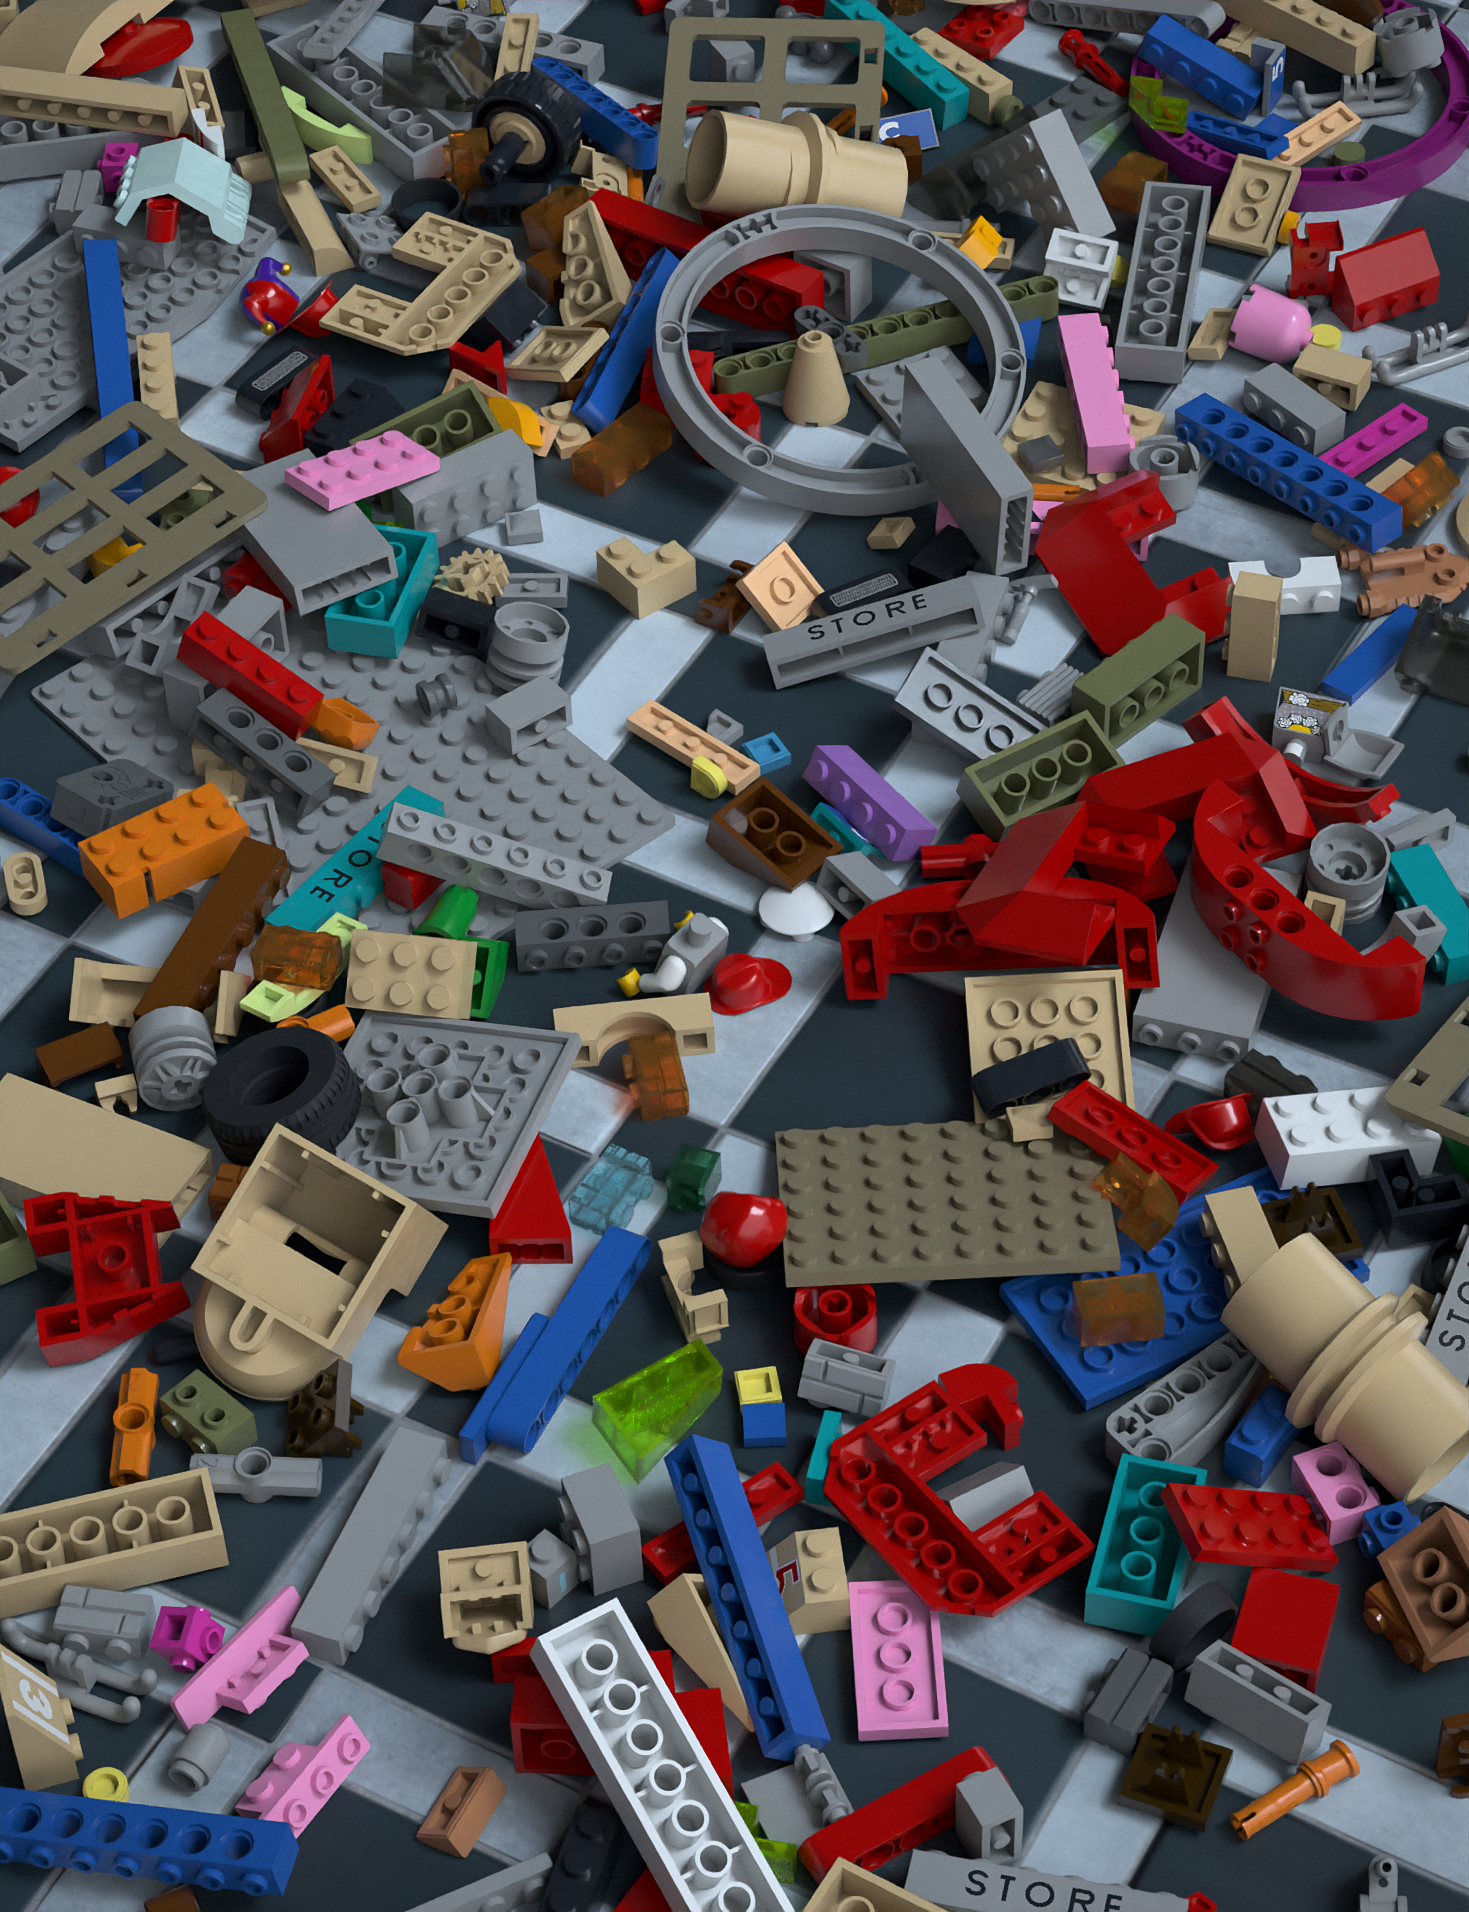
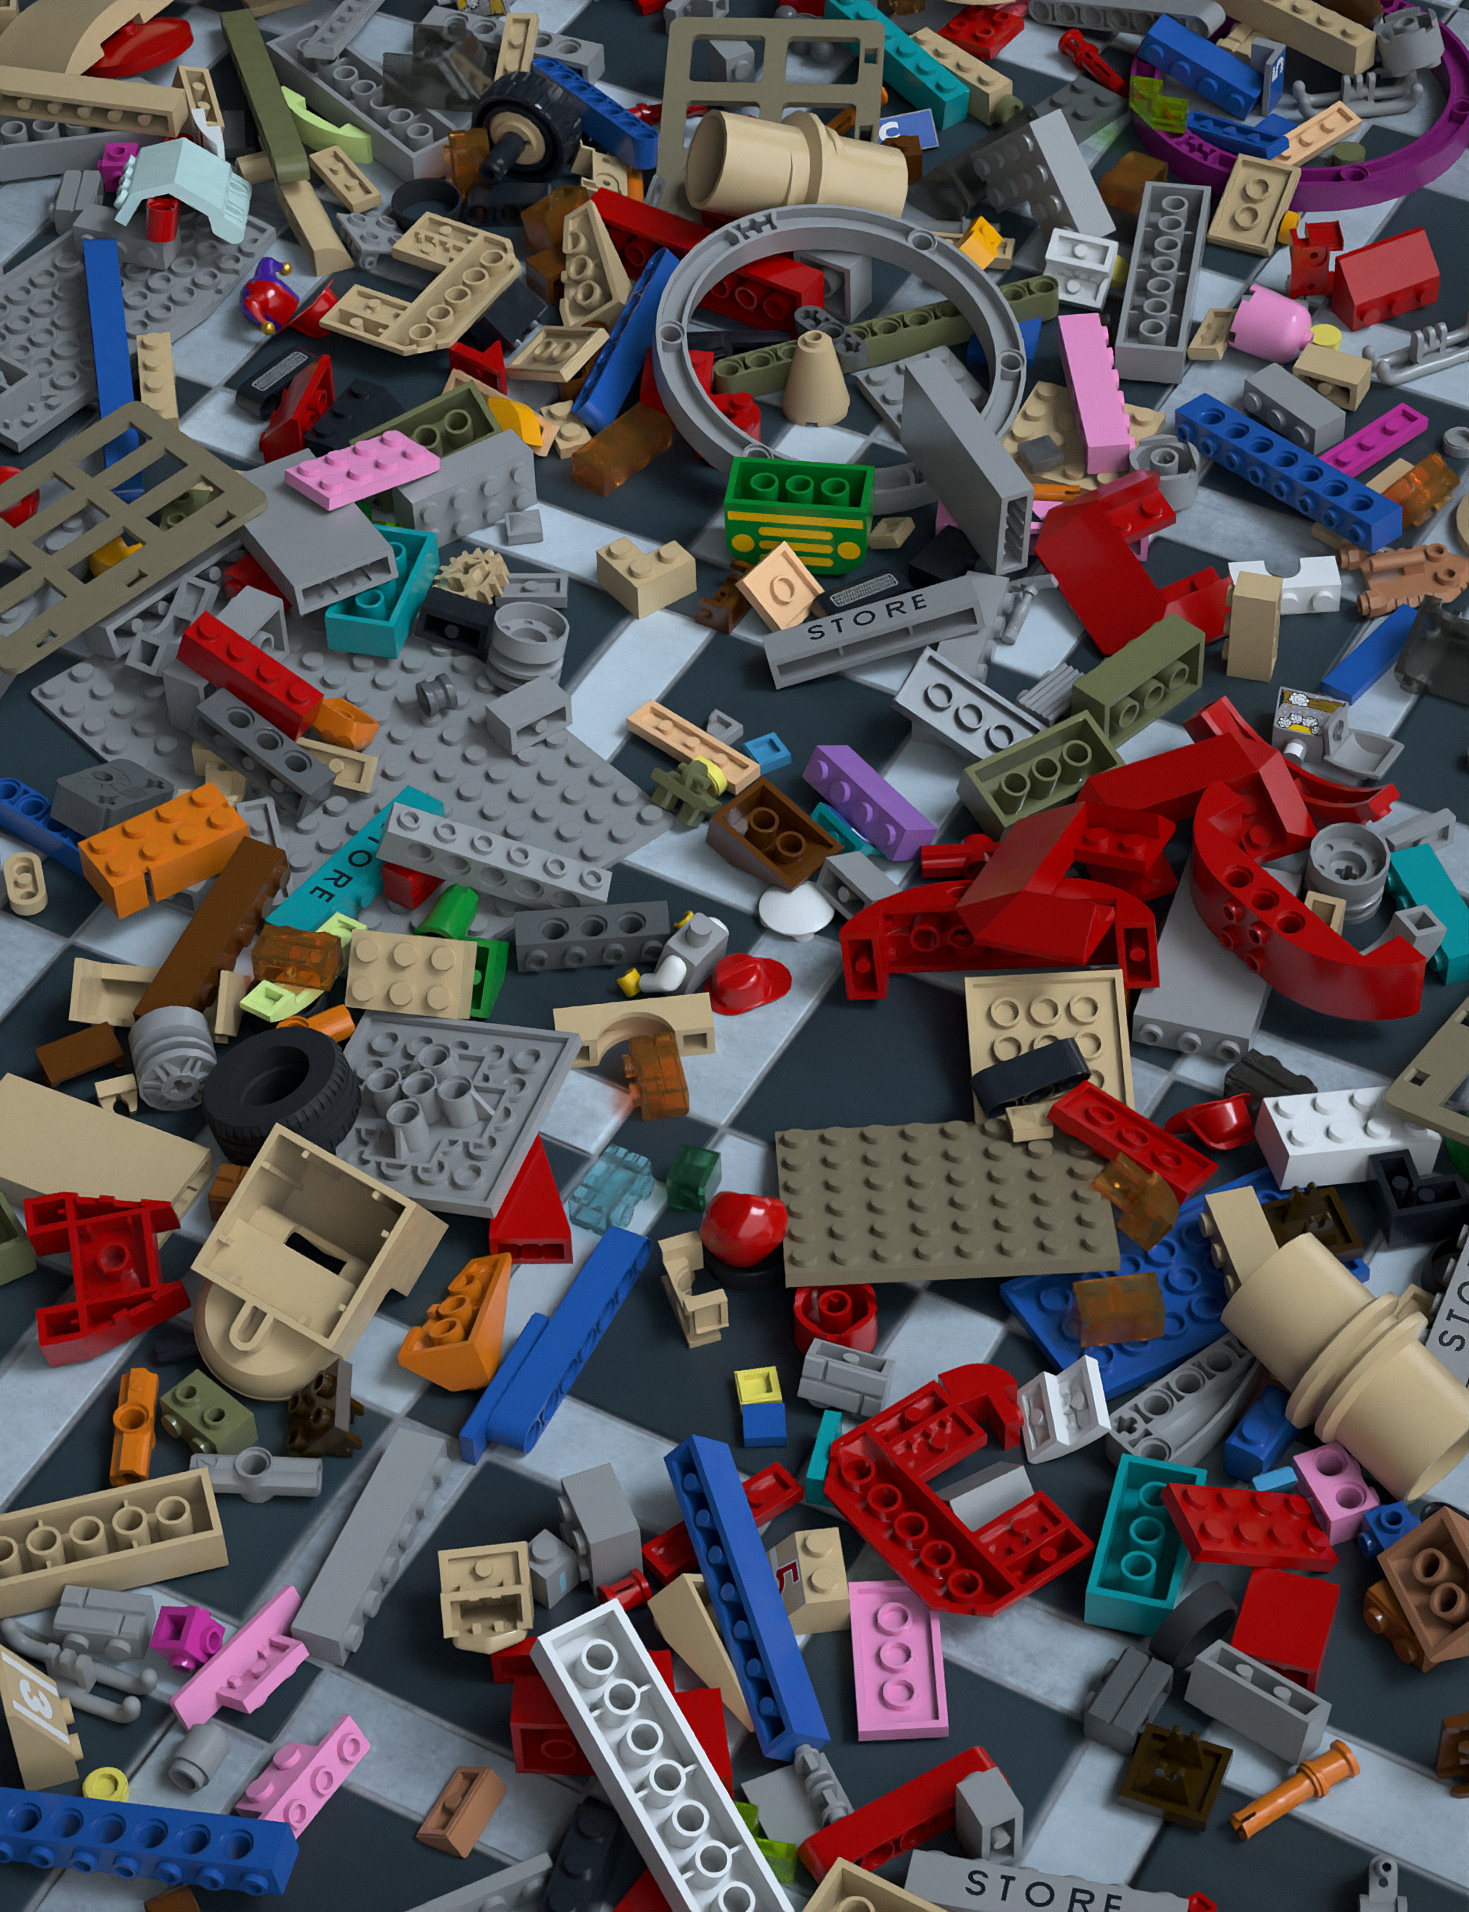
(629, 1591): none -> red bush
(656, 1406): clear neon green wedge -> none
(686, 787): none -> olive hips
(811, 506): none -> green brick
(1063, 1411): none -> white slope
(1276, 1481): none -> dark azure tile

